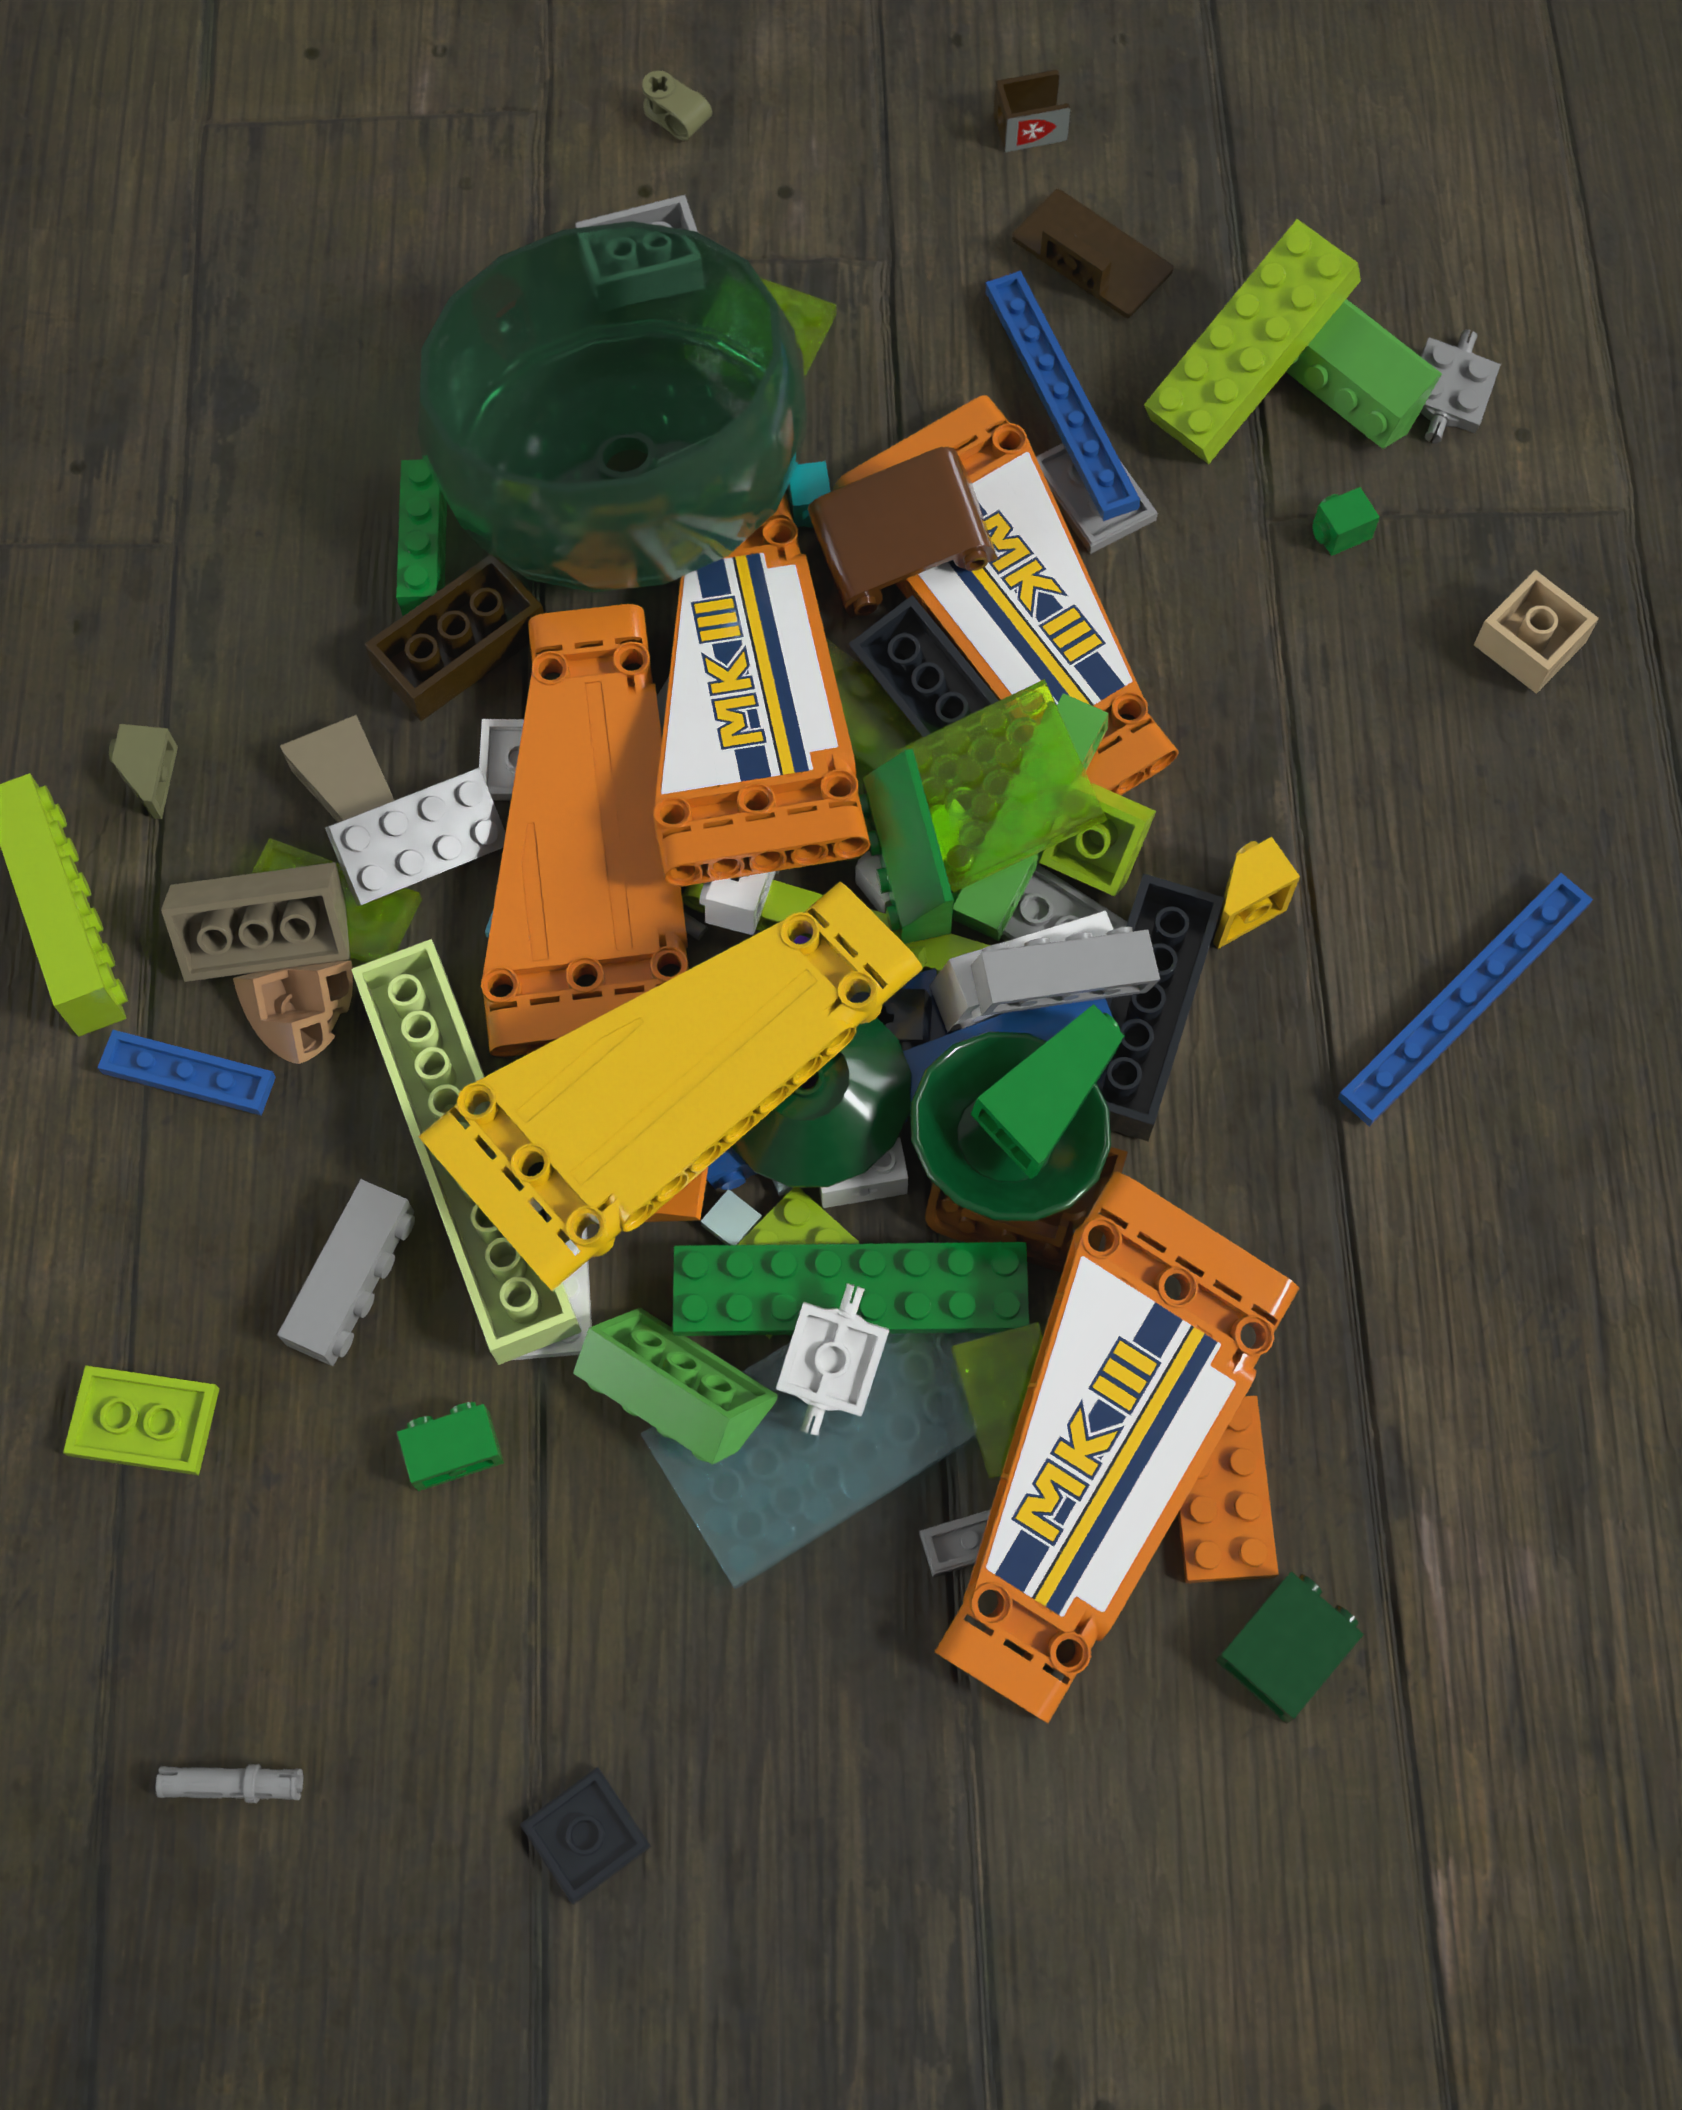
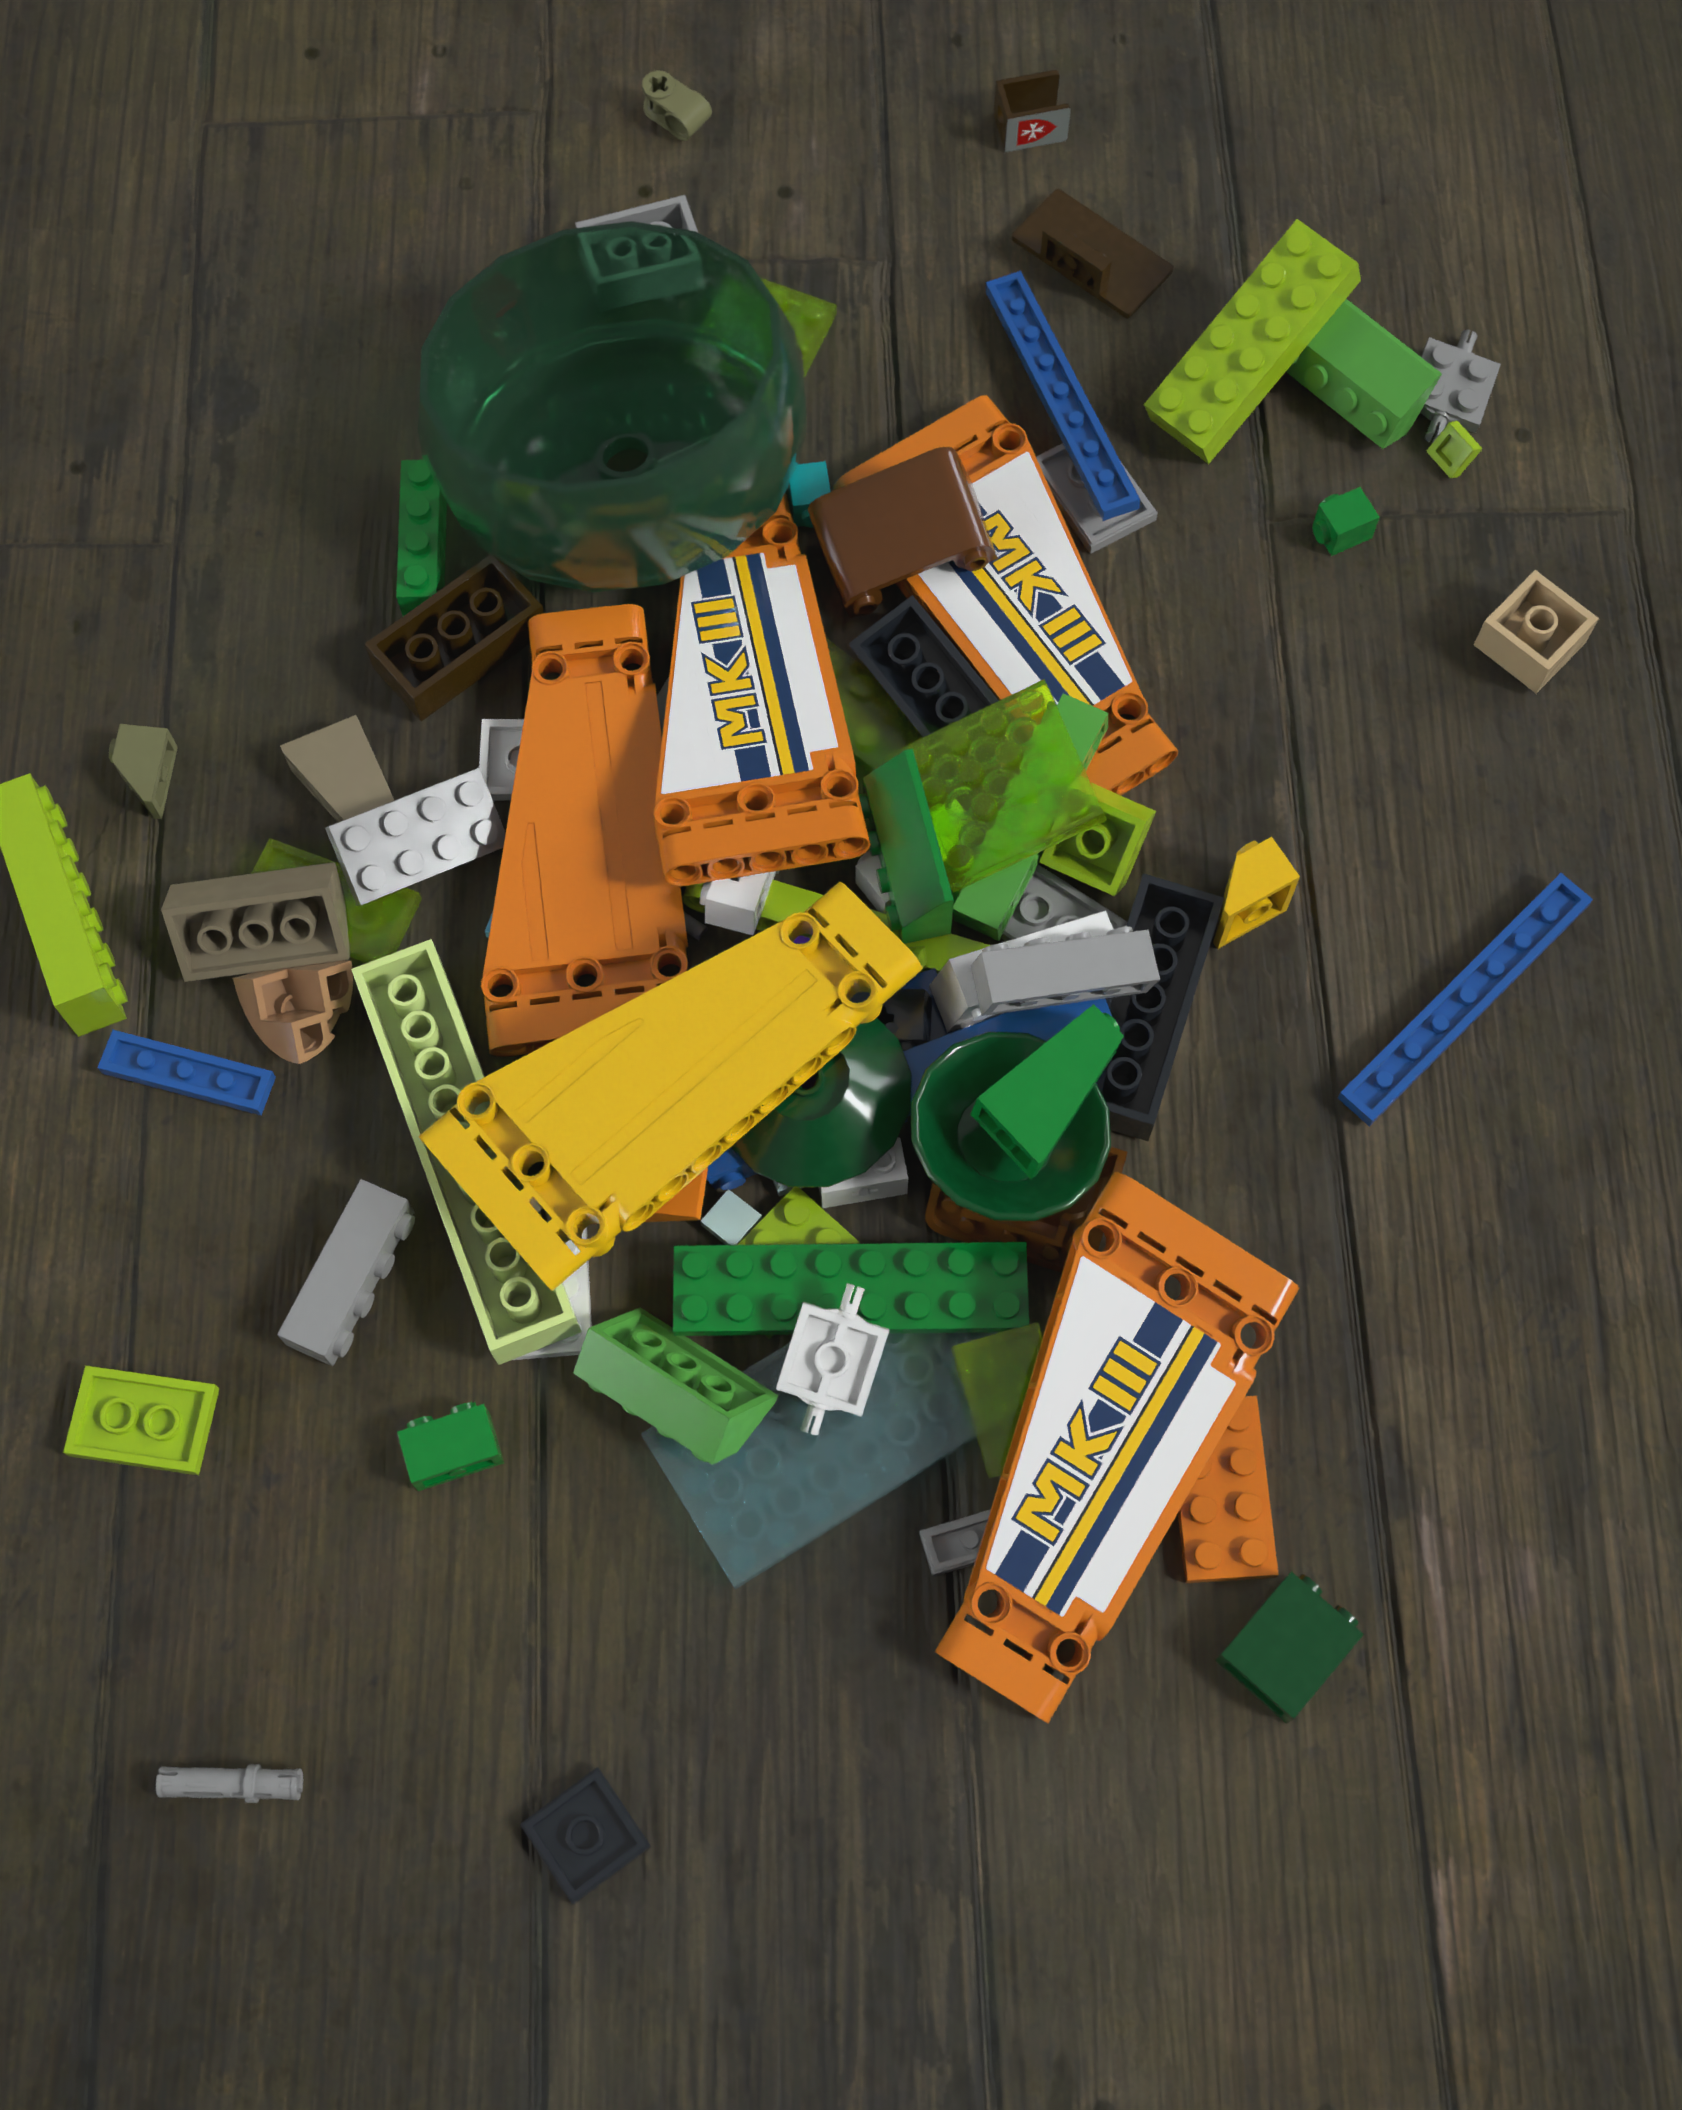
(1454, 449): none -> lime tile

